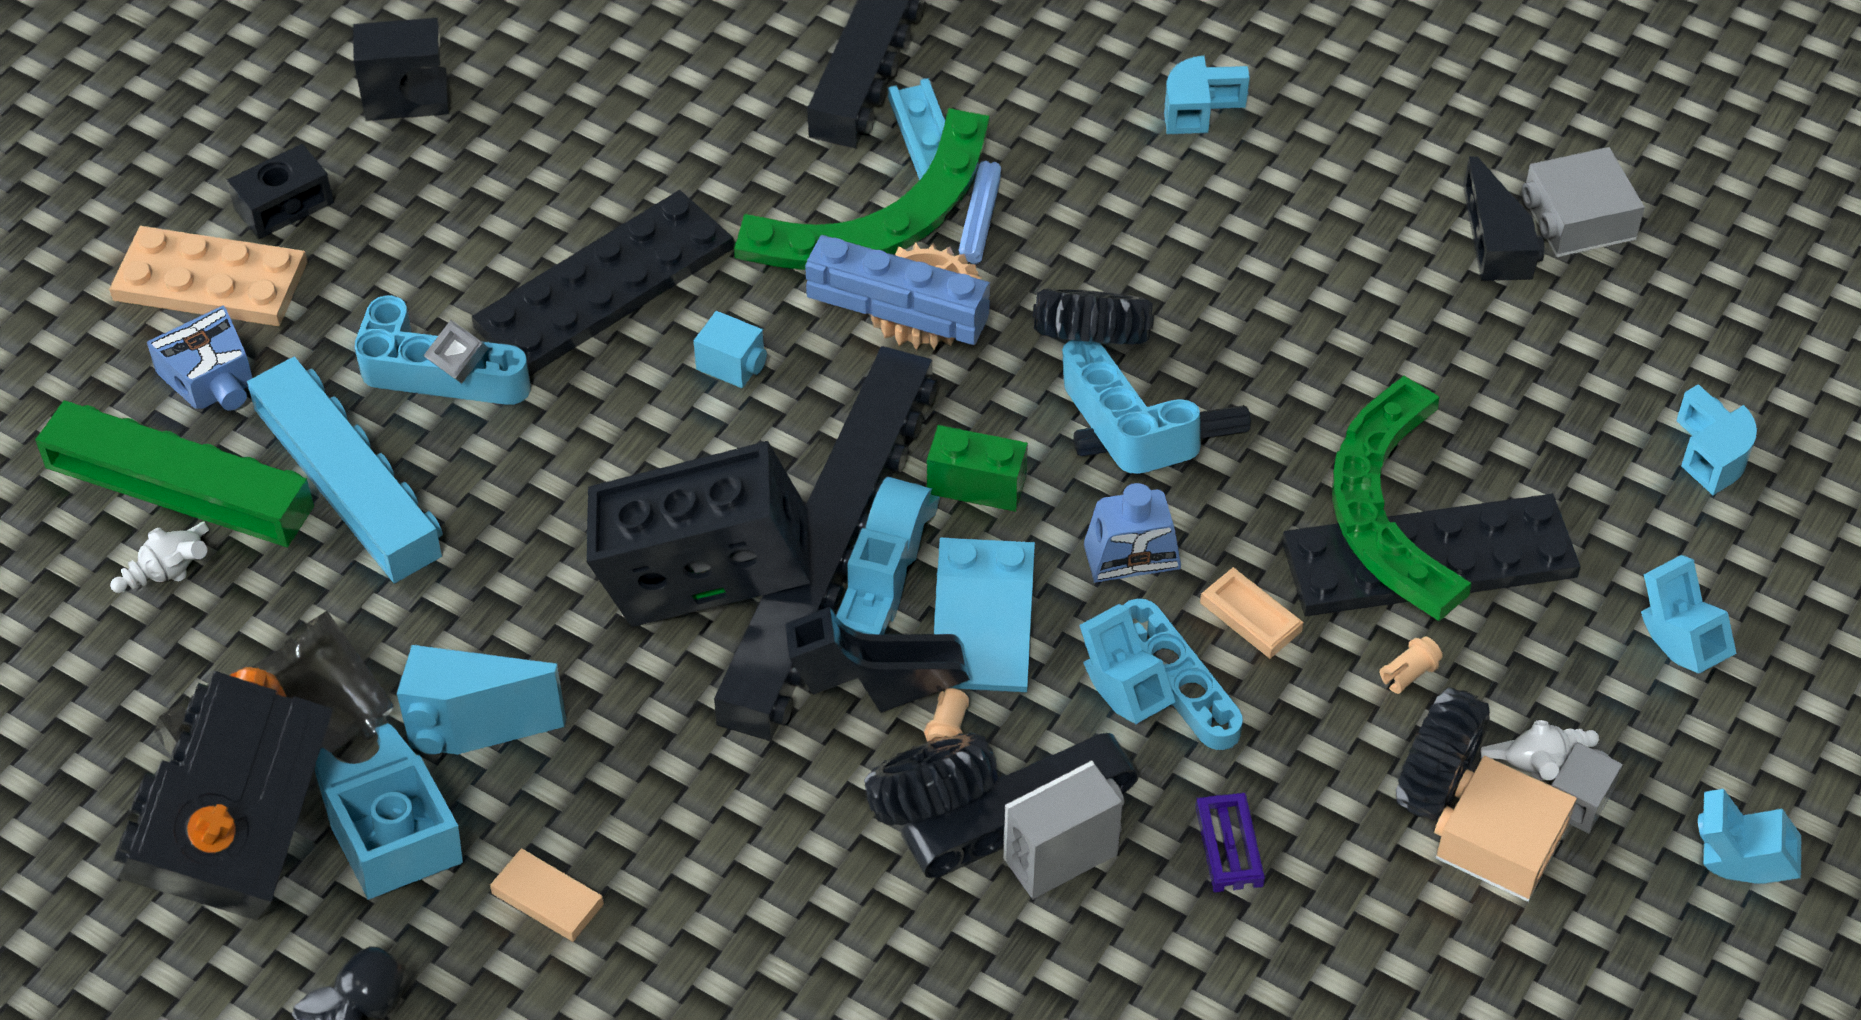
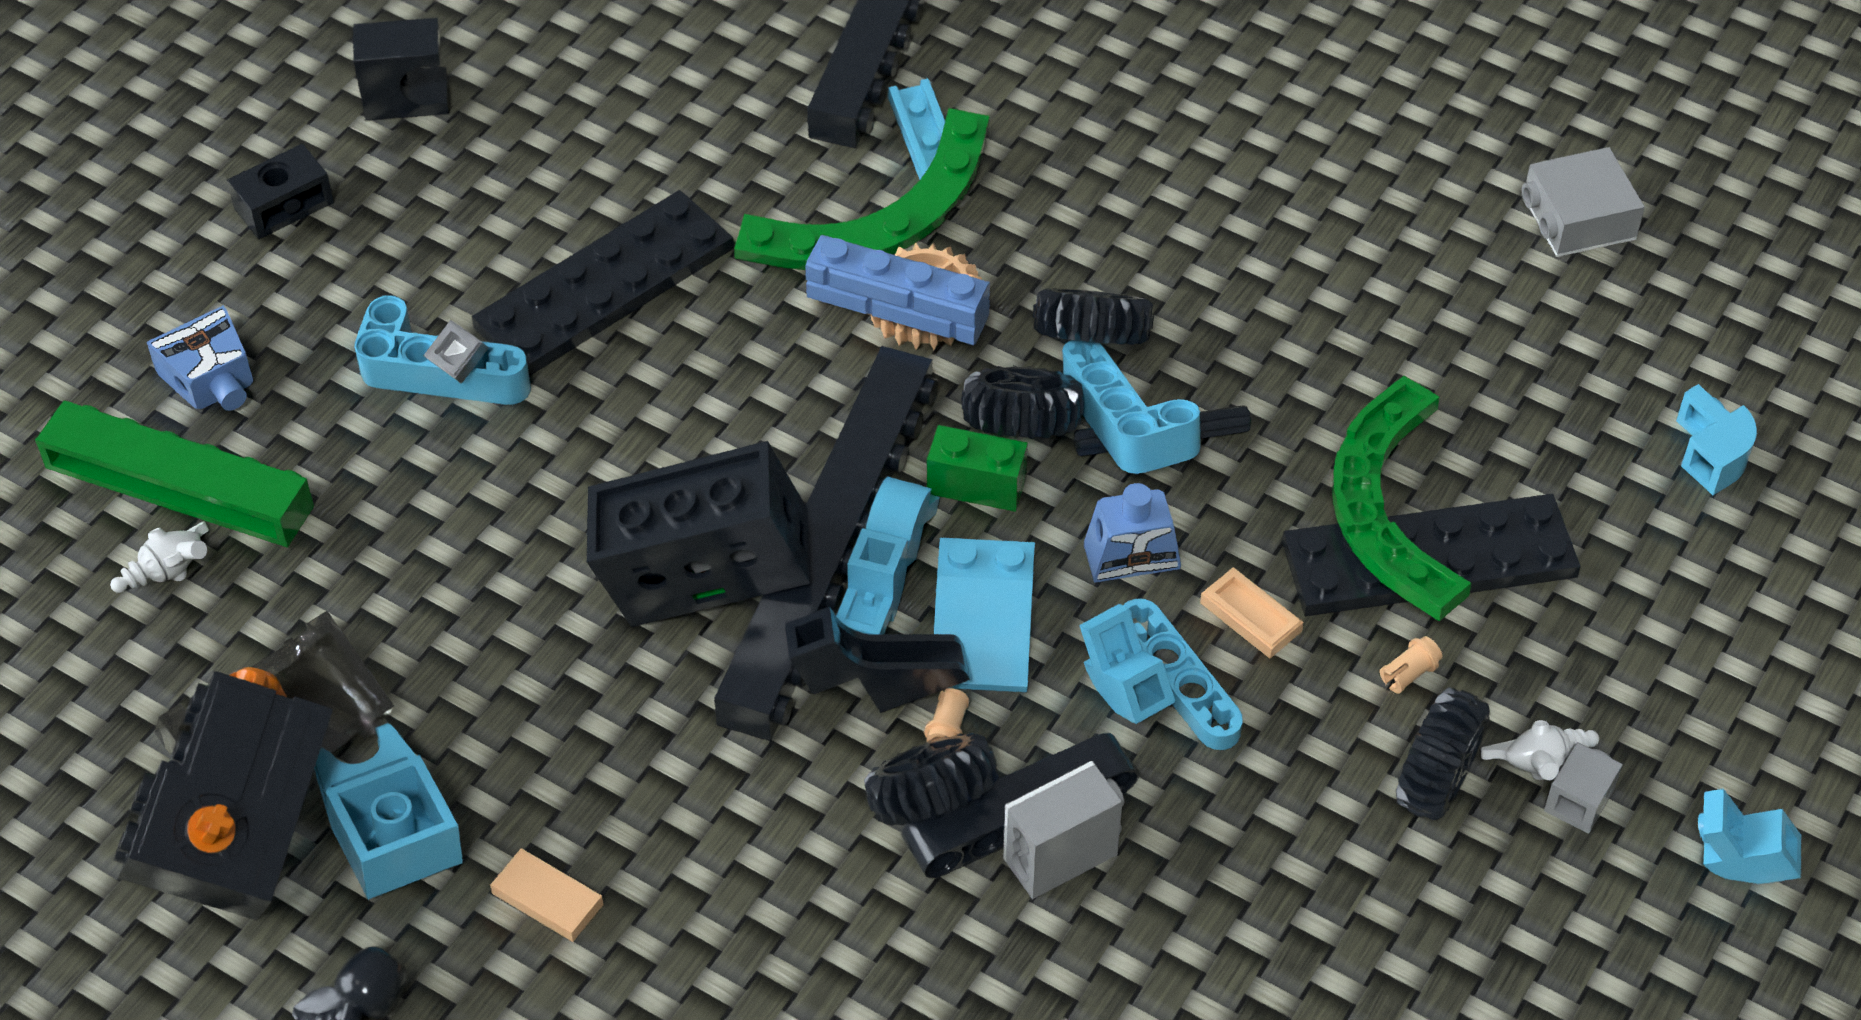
(207, 272): light nougat plate -> none
(346, 469): medium azure brick -> none
(476, 700): medium azure slope -> none
(730, 349): medium azure brick -> none
(980, 211): light blue axle -> none
(1022, 402): none -> black gear
(1197, 89): medium azure brick -> none
(1235, 876): dark purple tile -> none
(1500, 227): black slope -> none
(1503, 827): light nougat piece -> none
(1679, 620): medium azure brick -> none

